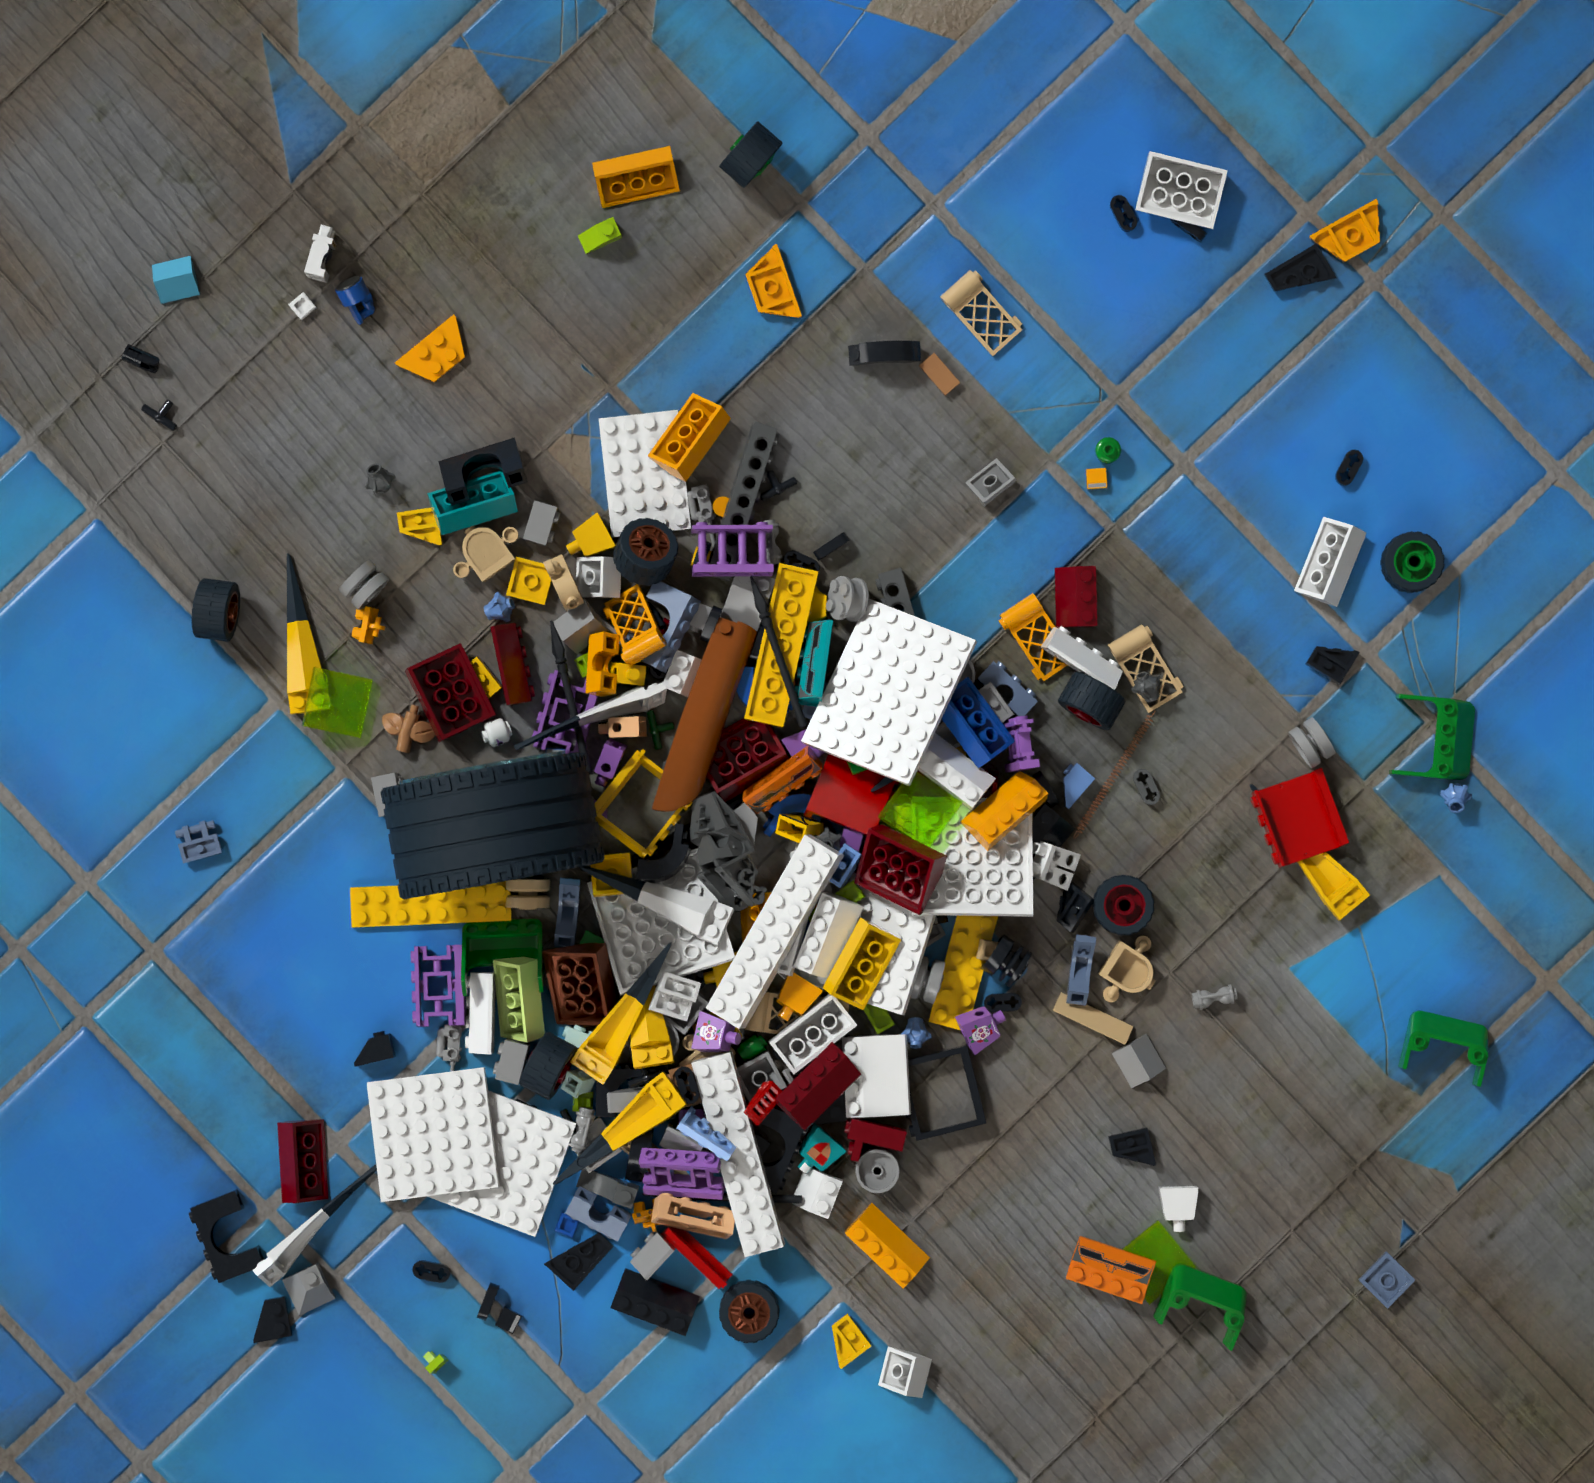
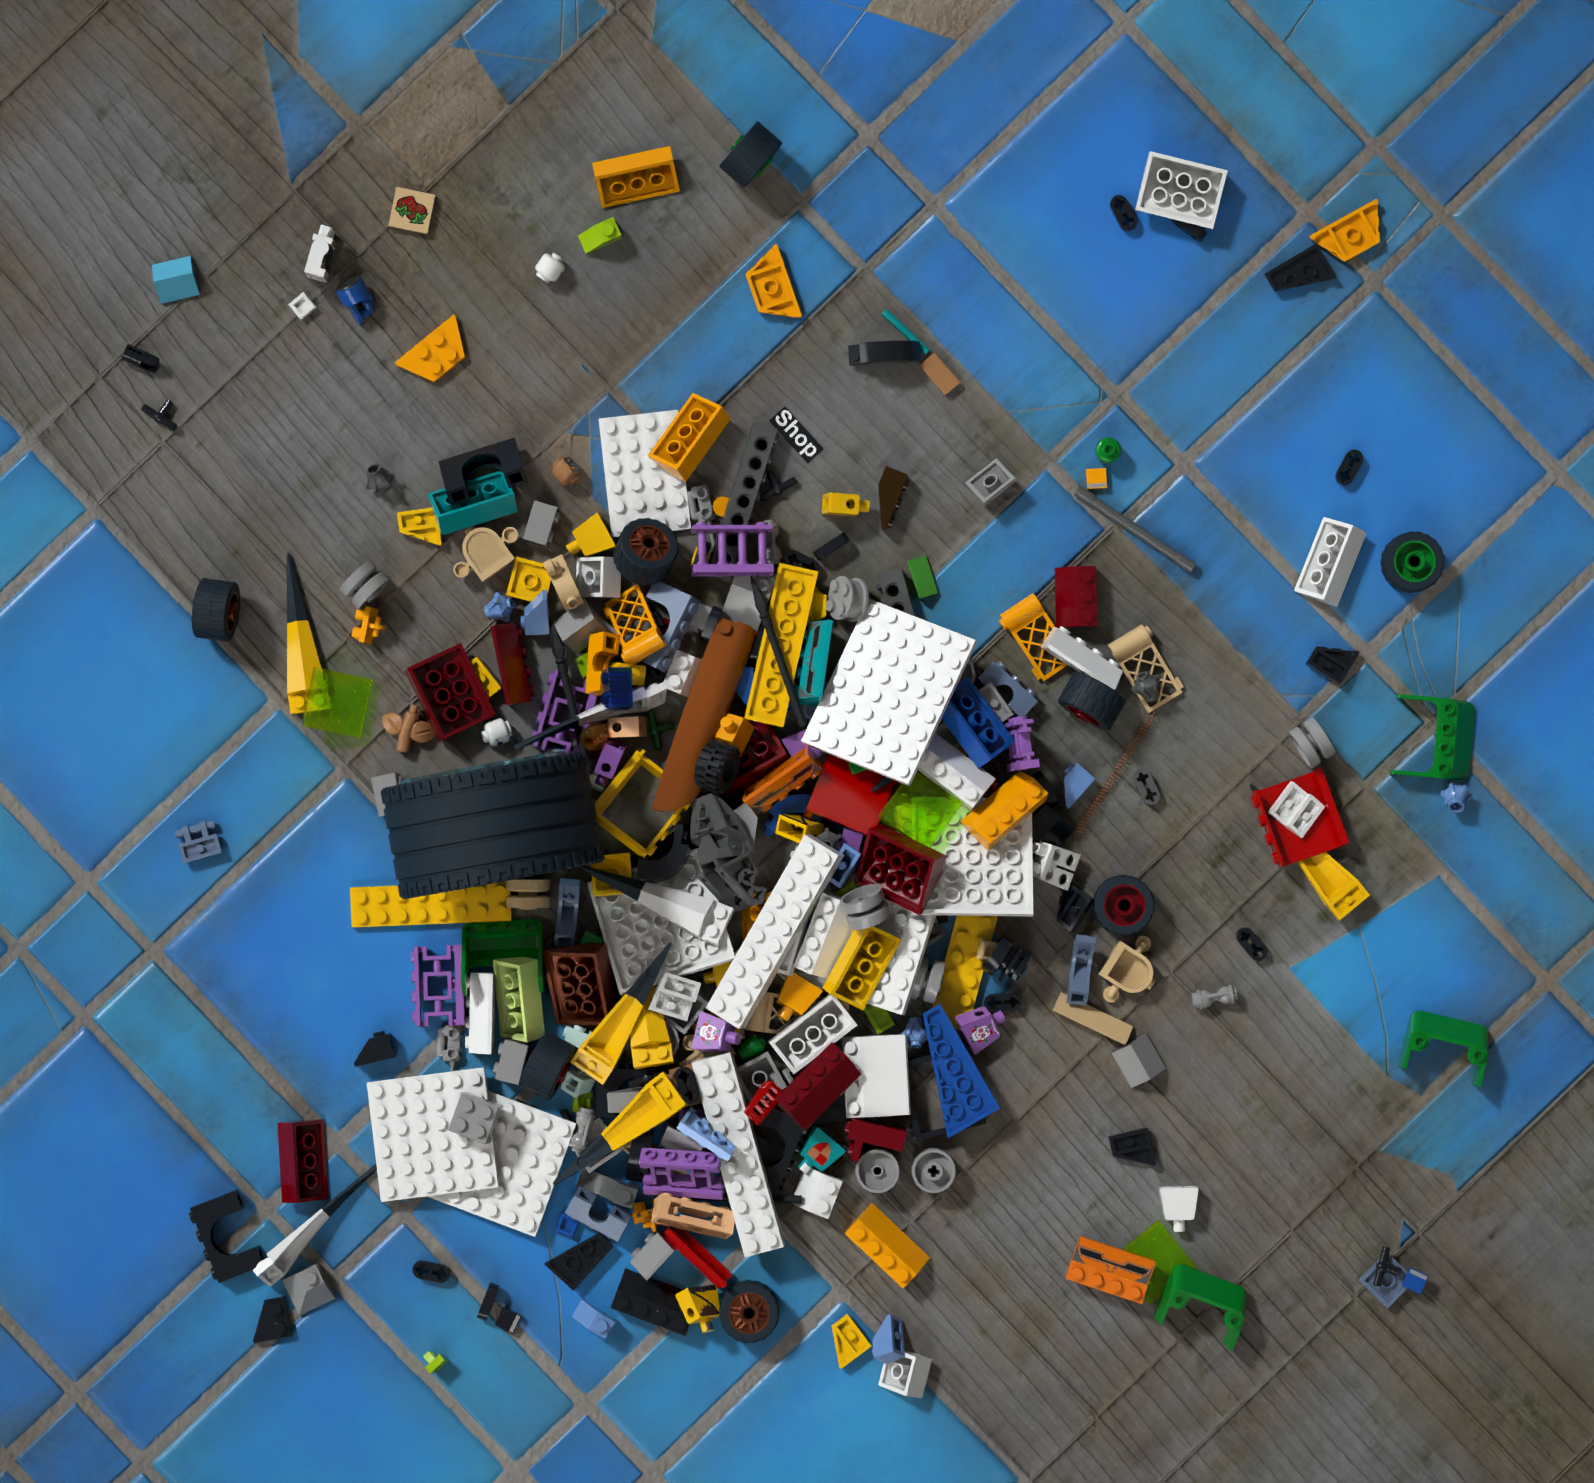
(412, 210): none -> tan tile
(475, 1118): none -> light grey brick
(536, 616): none -> medium blue slope
(550, 267): none -> white head
(566, 471): none -> medium nougat head
(593, 1319): none -> medium blue slope
(595, 737): none -> clear orange head
(617, 688): none -> clear blue brick
(700, 1305): none -> yellow torso
(717, 766): none -> black tyre
(735, 731): none -> light orange torso
(796, 434): none -> black sticker
(836, 504): none -> yellow torso
(865, 906): none -> light grey wheel
(889, 490): none -> dark brown slope
(889, 1340): none -> medium blue slope
(904, 330): none -> teal bar
(922, 577): none -> bright green slope
(935, 1181): none -> light grey wheel
(959, 1083): none -> blue wing
(965, 291): tan piece -> none
(1179, 558): none -> dark grey piece
(1247, 947): none -> black beam
(1296, 809): none -> white slope
(1382, 1267): none -> black piece
(1415, 1280): none -> blue tile

